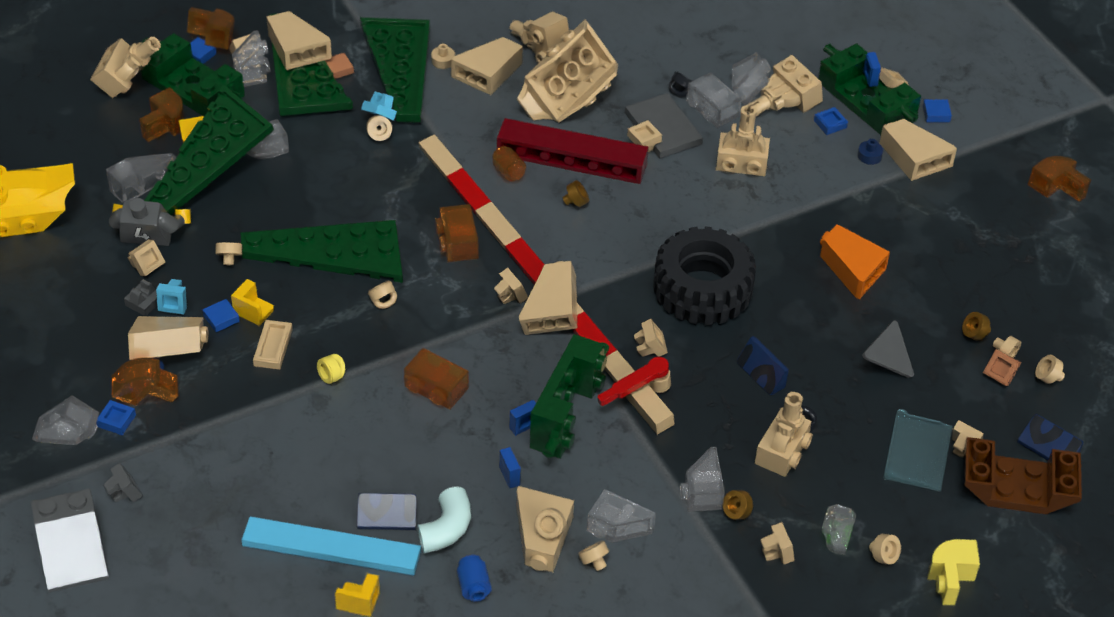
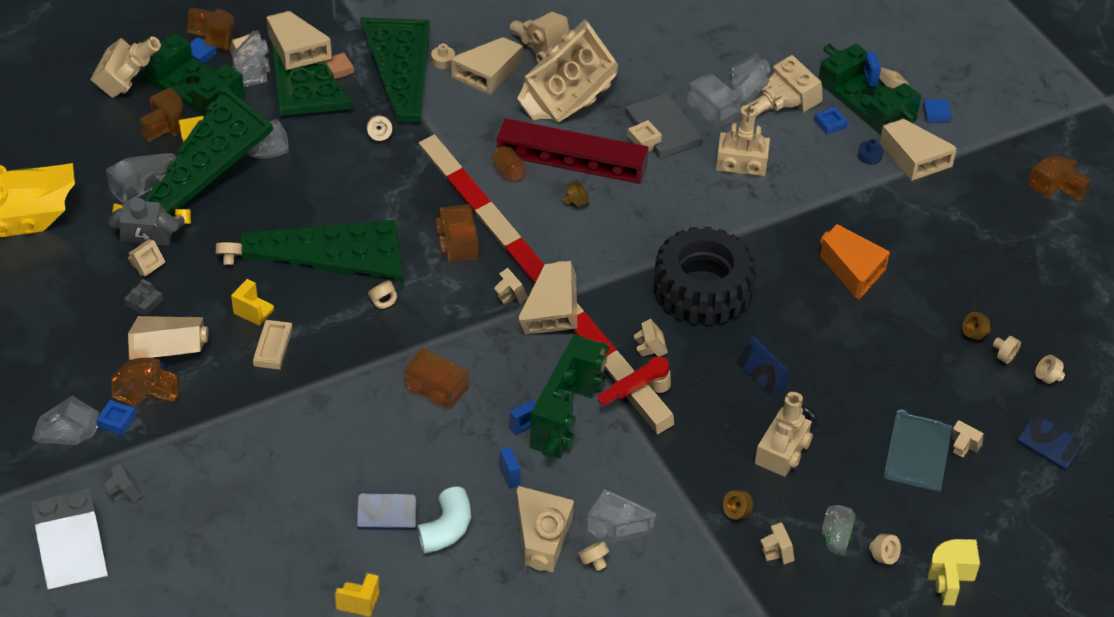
(171, 297): medium azure tile -> none
(221, 315): blue tile -> none
(331, 368): light yellow tile -> none
(331, 545): medium azure tile -> none
(380, 105): medium azure tile -> none
(473, 578): blue brick -> none
(682, 80): black tile -> none
(704, 483): clear slope -> none
(890, 351): dark grey piece -> none
(1002, 367): nougat tile -> none
(1022, 482): reddish brown slope -> none

